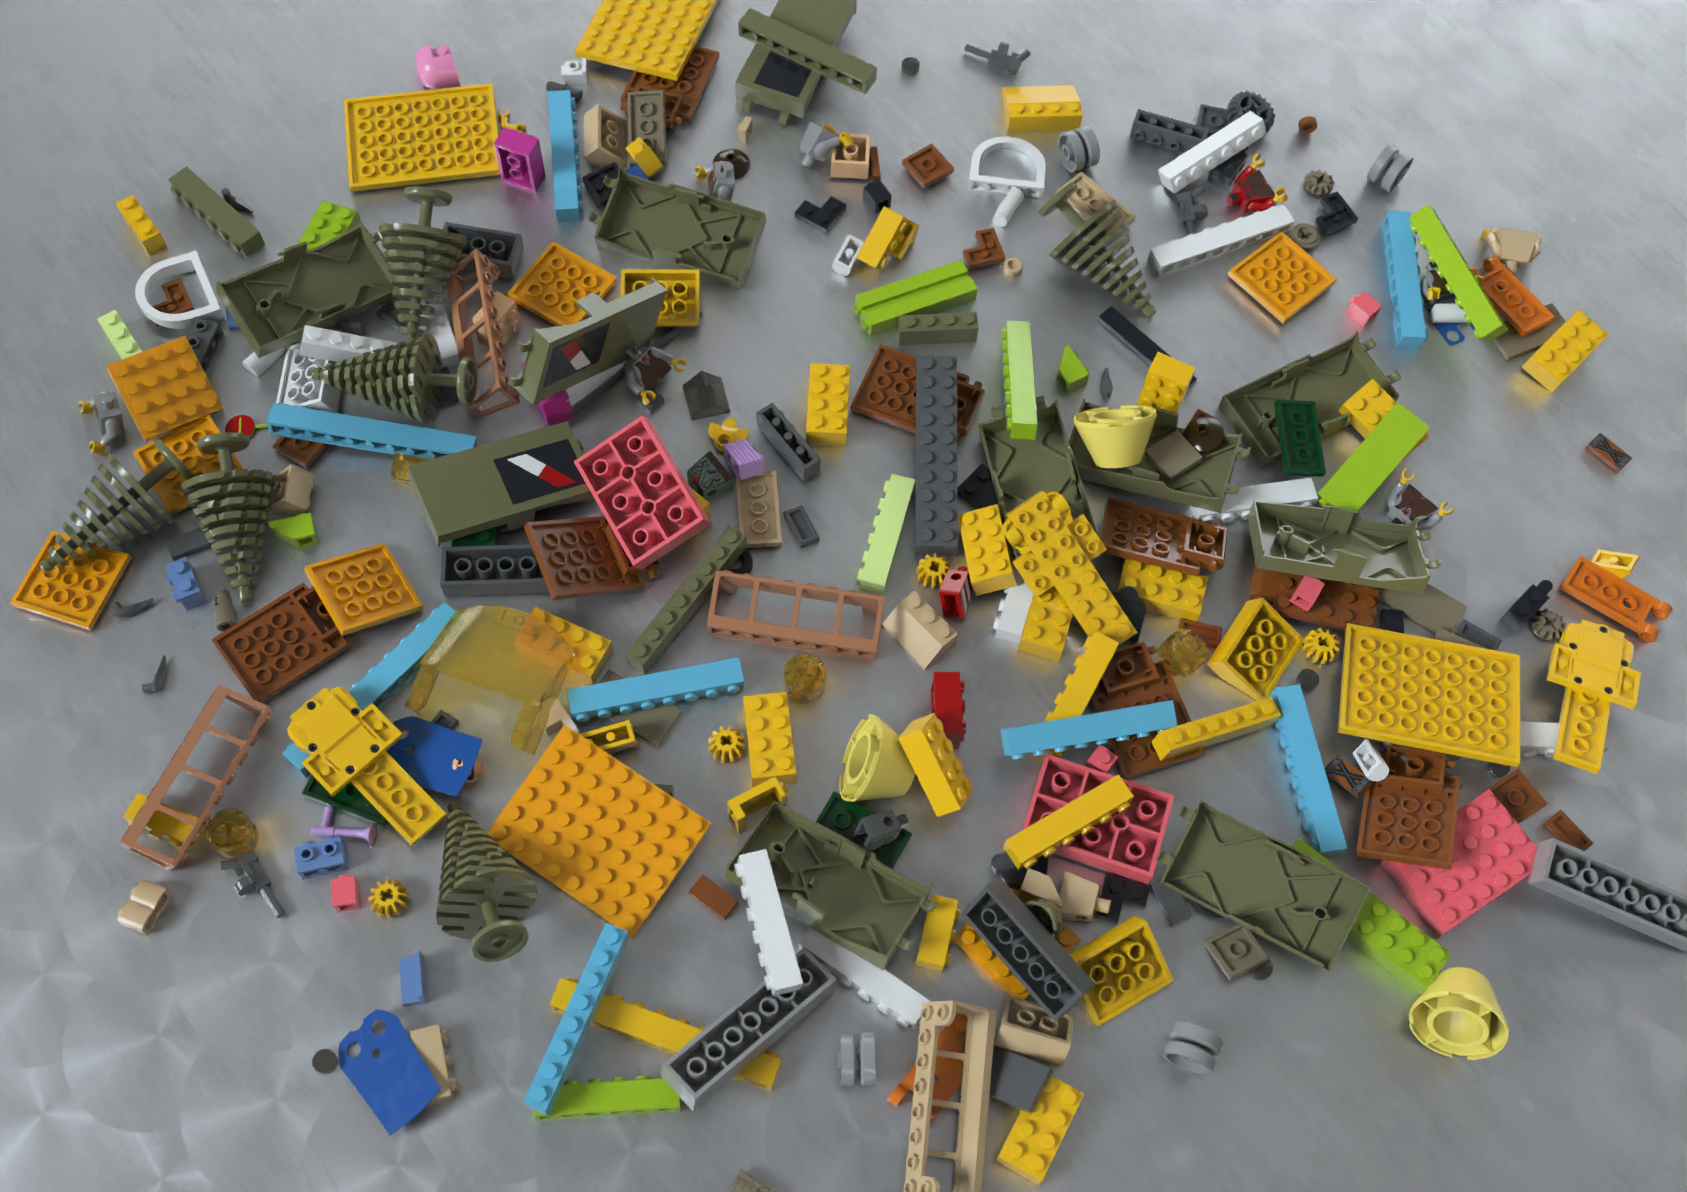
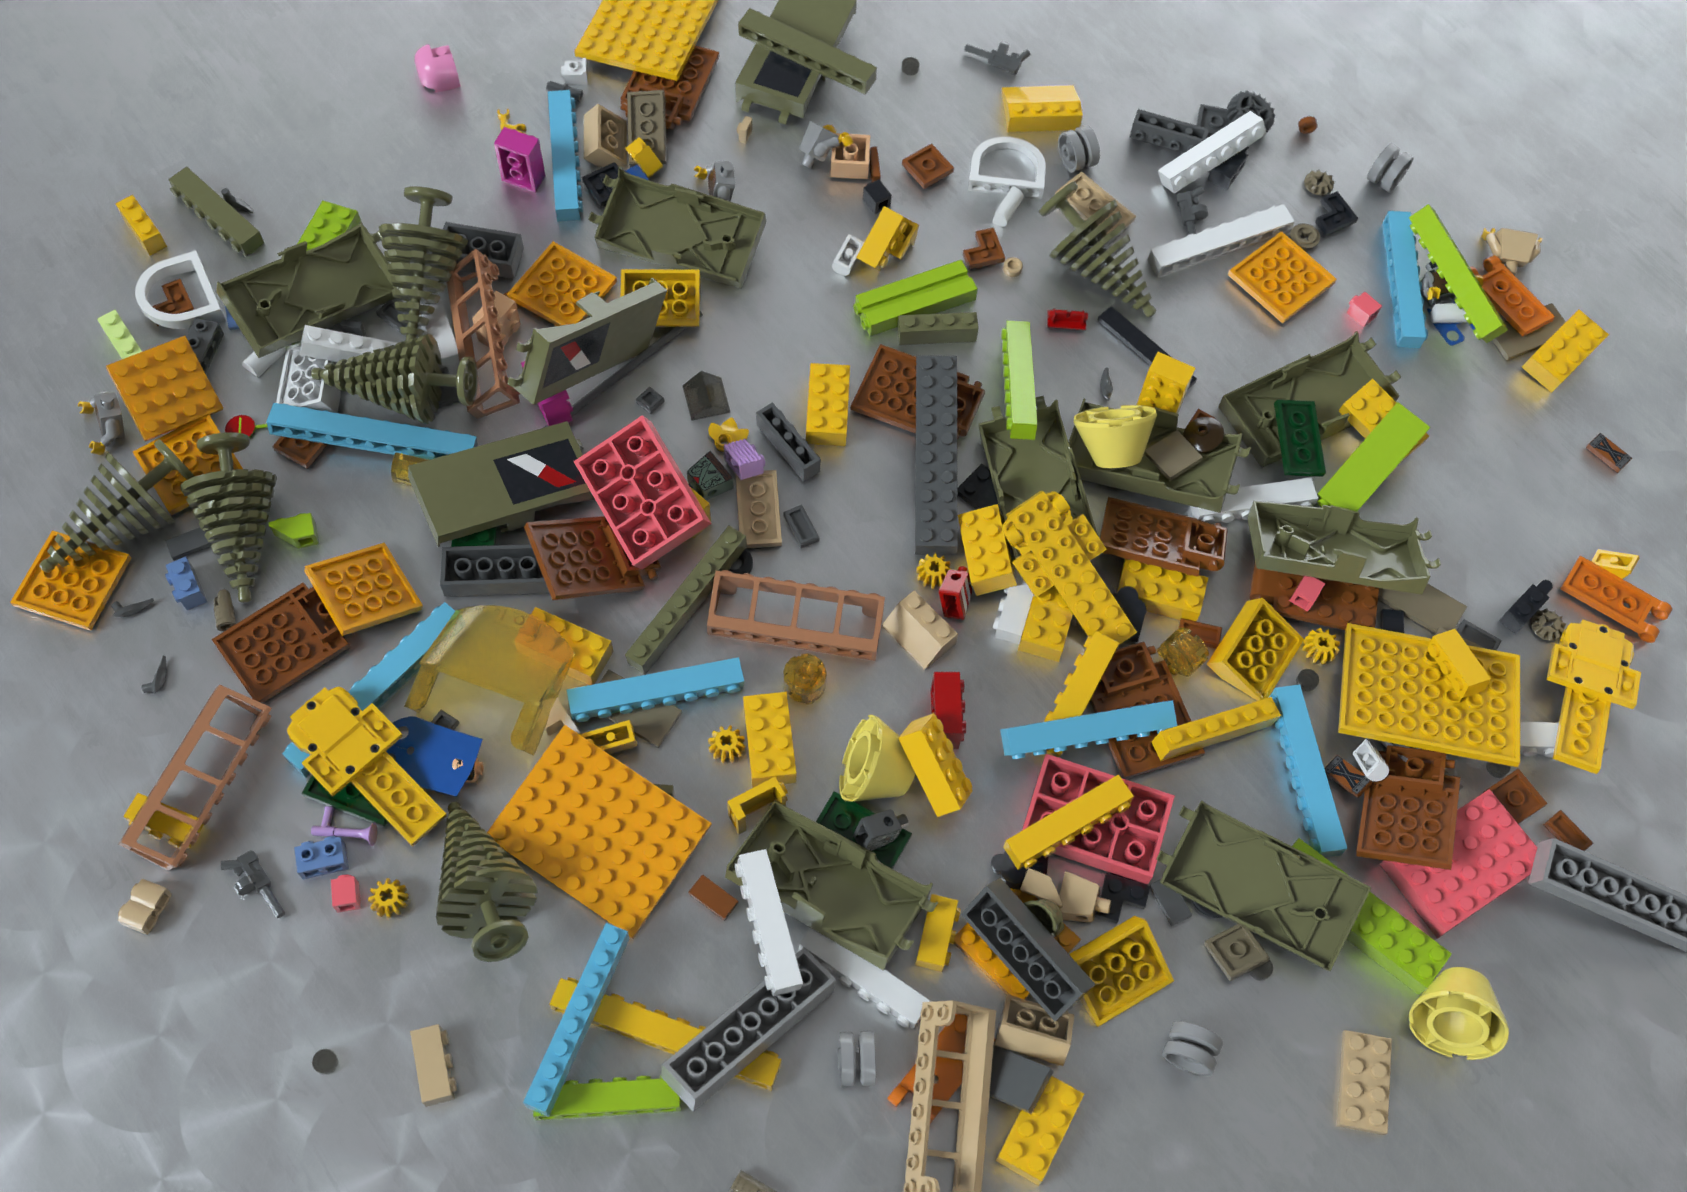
(231, 834): clear yellow brick -> none
(291, 492): tan slope -> none
(394, 1083): blue piece -> none
(413, 979): medium blue panel -> none
(421, 137): yellow plate -> none
(647, 368): torso -> none
(738, 159): dark brown dish -> none
(821, 218): black plate -> none
(886, 535): yellowish green brick -> none
(1067, 320): none -> red hinge
(1072, 372): lime slope -> none
(1102, 760): coral brick -> none
(1253, 191): torso -> none
(1364, 1082): none -> tan plate
(1408, 503): torso -> none
(1458, 663): none -> yellow brick

